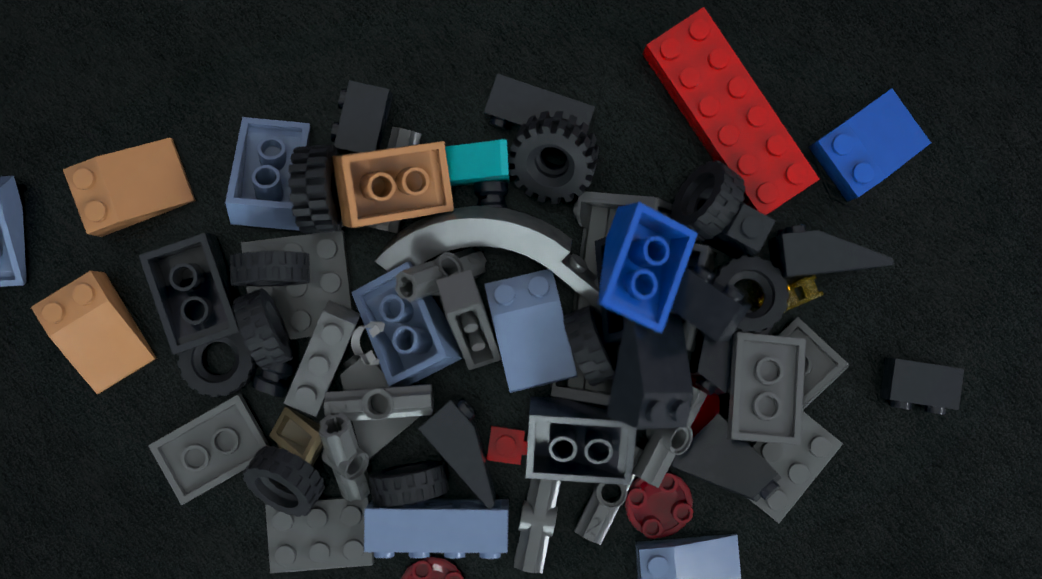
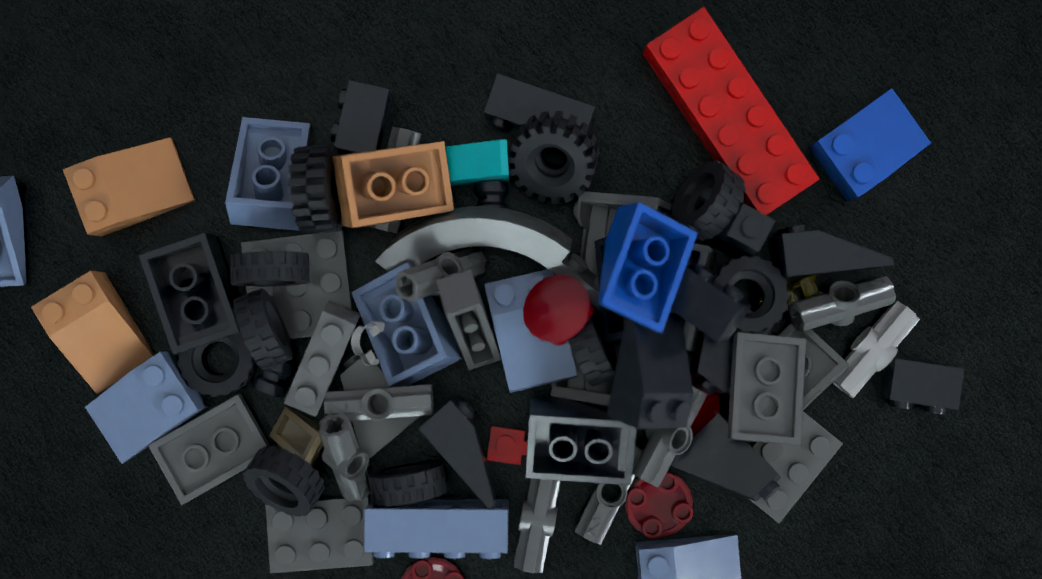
(145, 406): none -> sand blue slope
(557, 309): none -> dark red dish
(841, 303): none -> dark grey piece
(875, 347): none -> light grey piece

